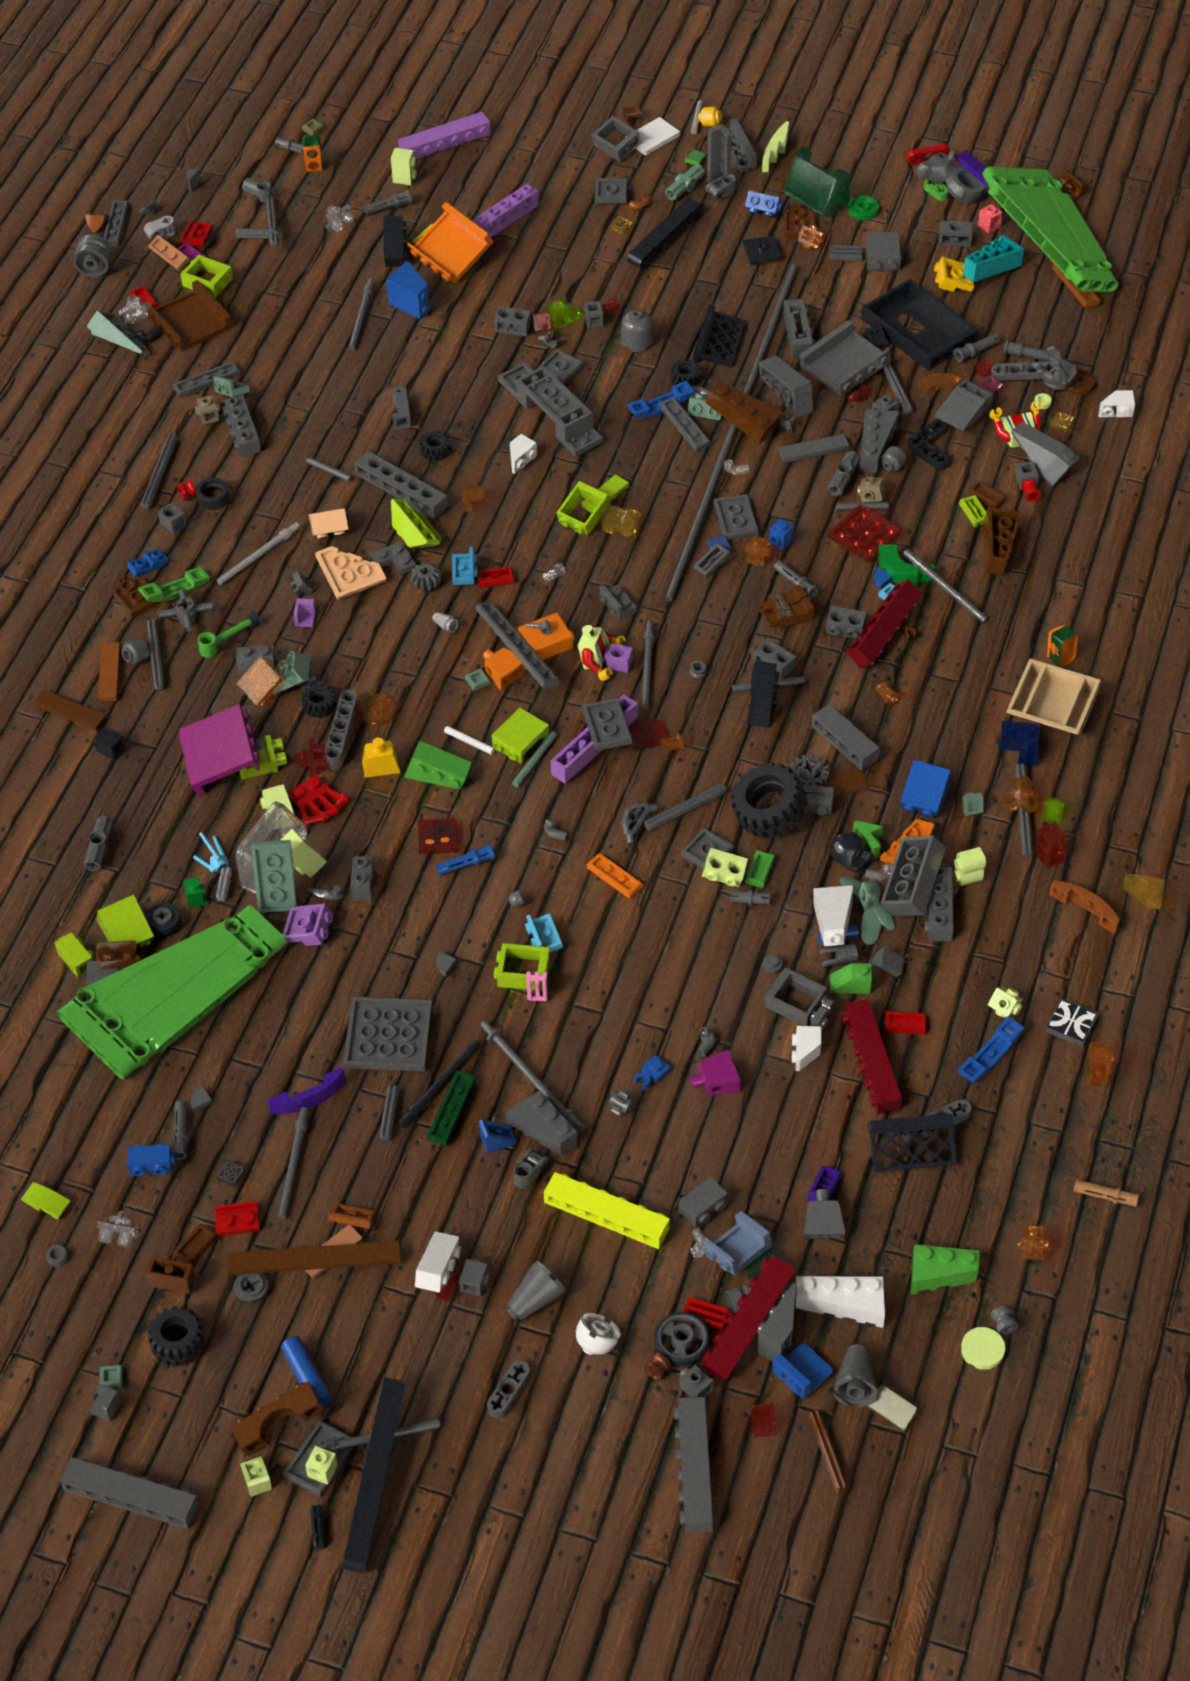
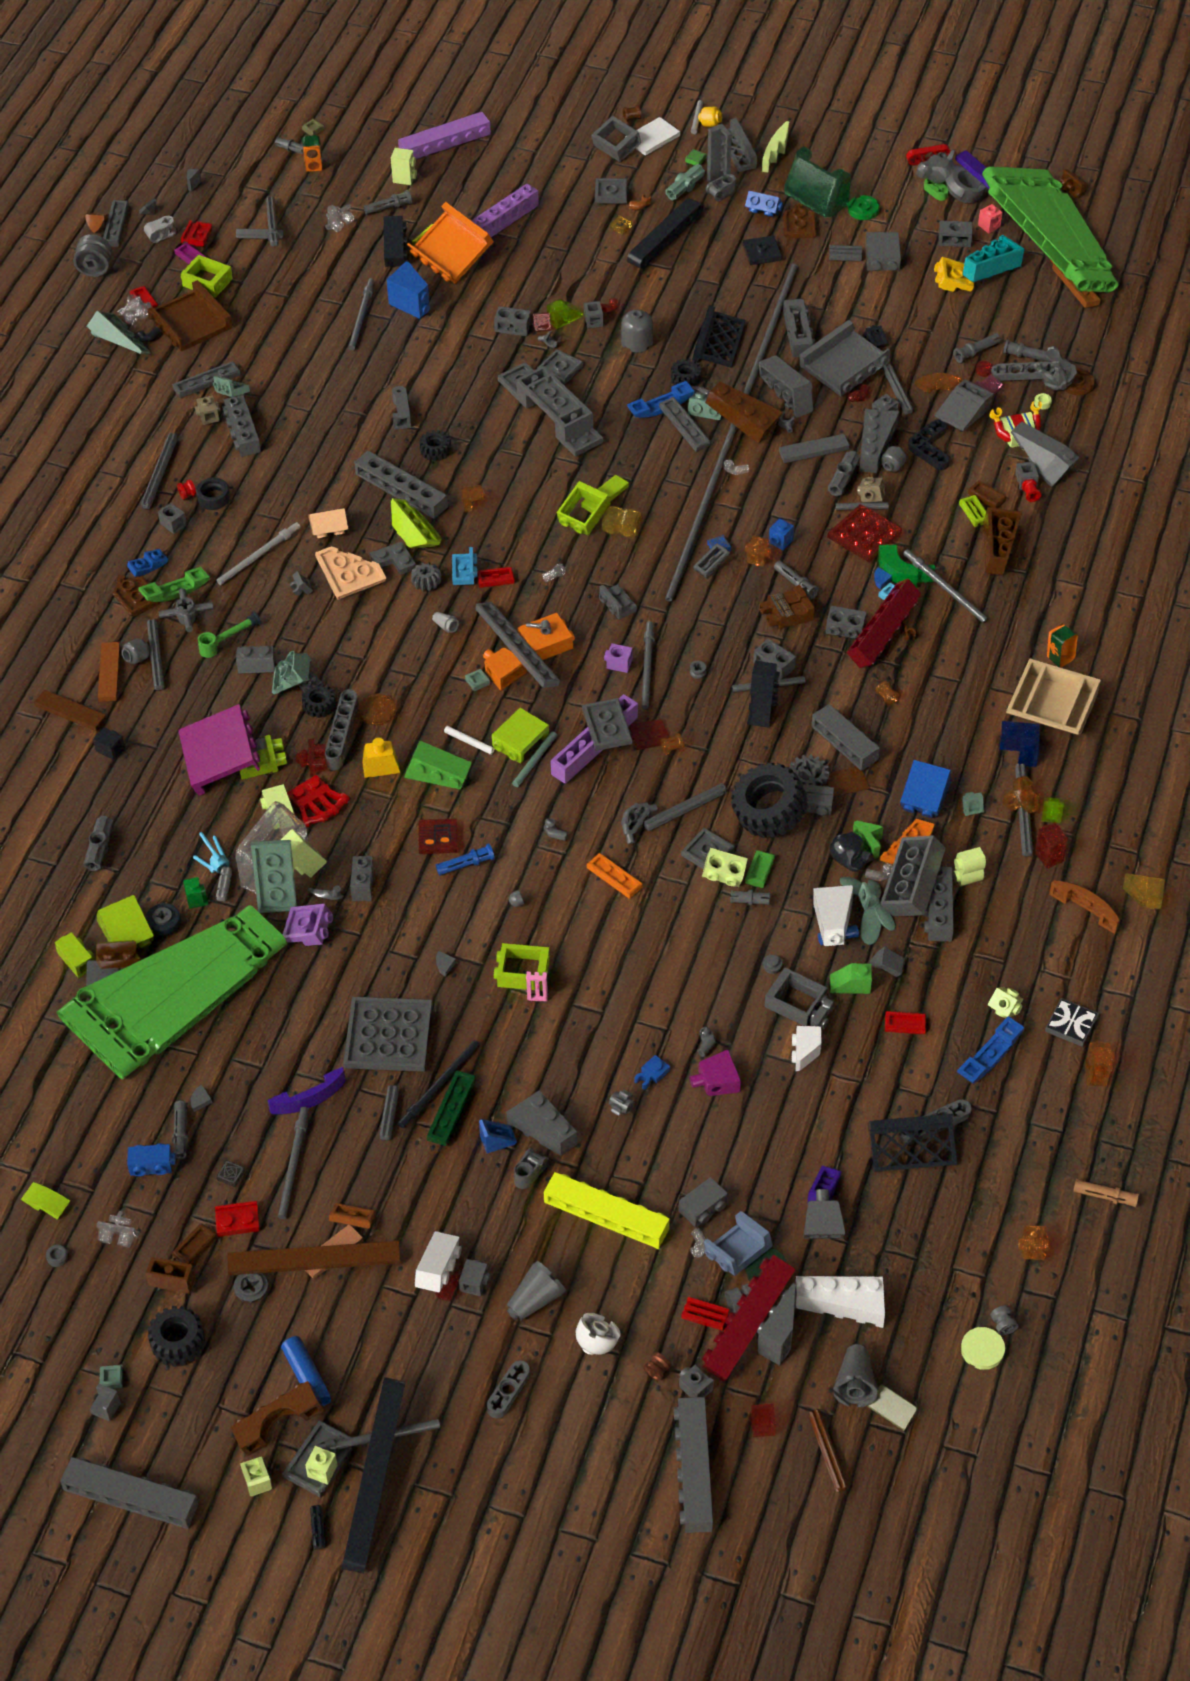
(169, 253): nougat tile -> none
(259, 681): clear orange tile -> none
(260, 189): dark grey piece -> none
(304, 612): medium lavender panel -> none
(329, 469): dark grey bar -> none
(494, 1035): dark grey bar -> none
(521, 452): white slope -> none
(543, 932): medium azure bracket -> none
(593, 648): torso -> none
(681, 1347): dark grey wheel -> none
(735, 517): dark grey tile -> none
(801, 1370): blue bracket -> none
(810, 237): clear orange brick -> none
(843, 954): dark grey hinge -> none
(872, 1057): dark red brick -> none
(942, 325): black panel -> none
(942, 1267): bright green wedge -> none
(1062, 421): clear yellow tile -> none
(1118, 404): white slope -> none

